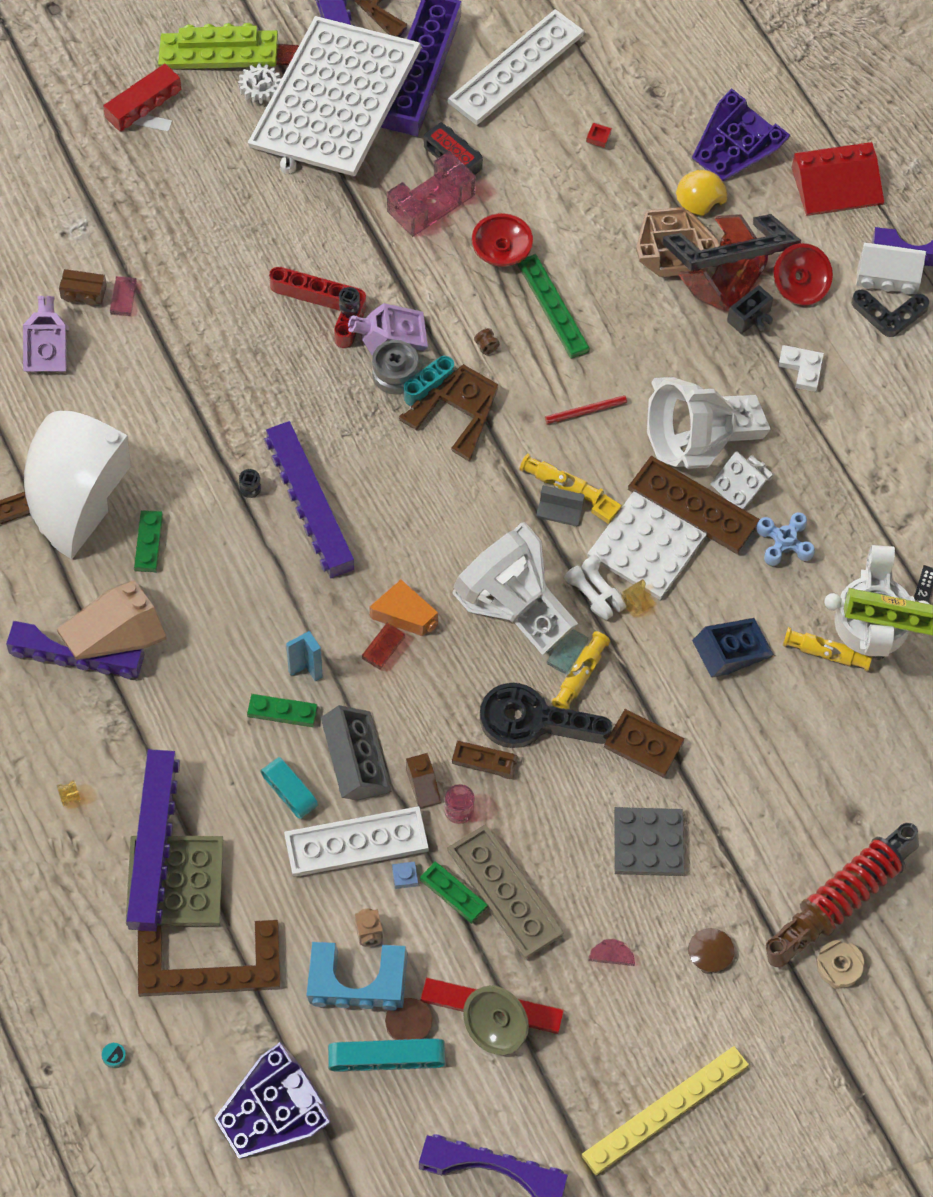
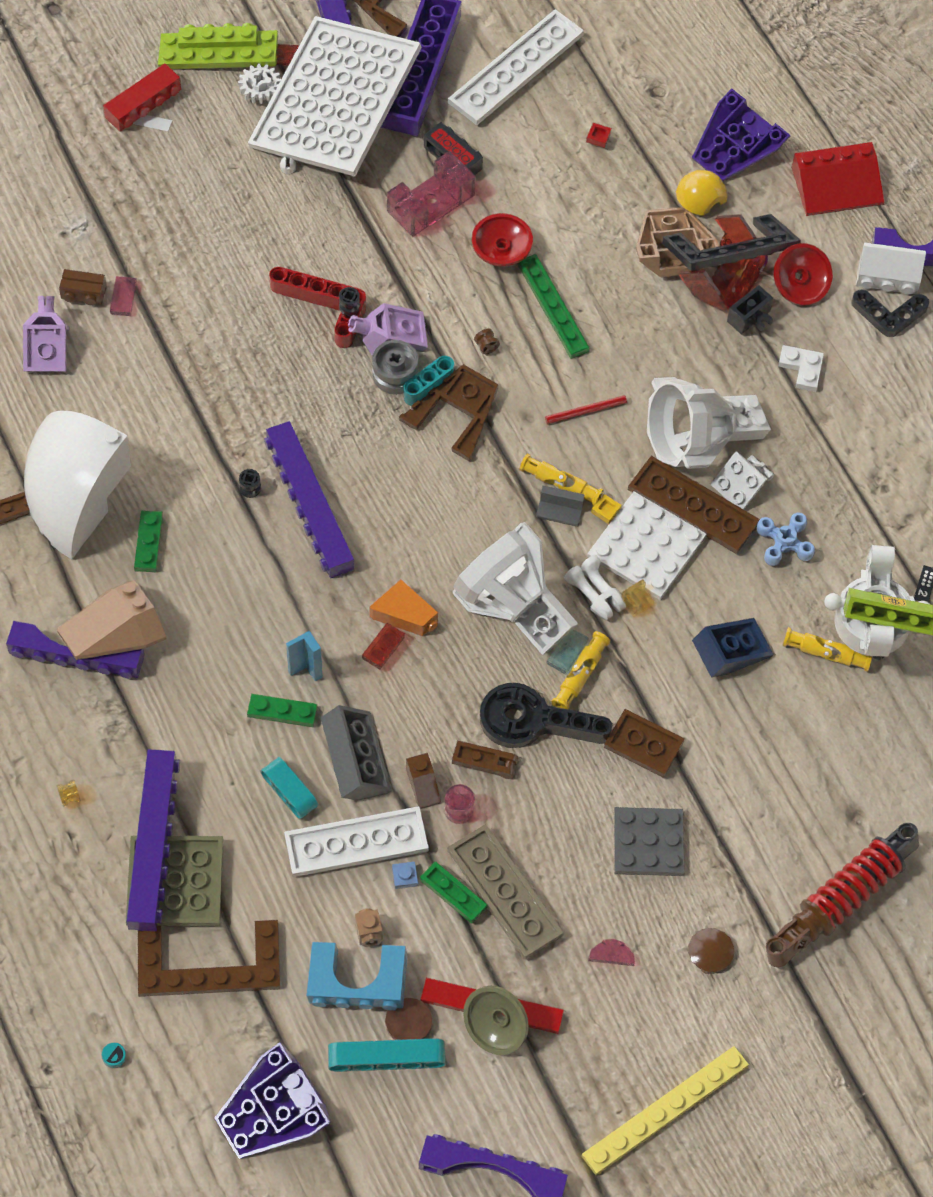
(836, 976): tan plate -> none

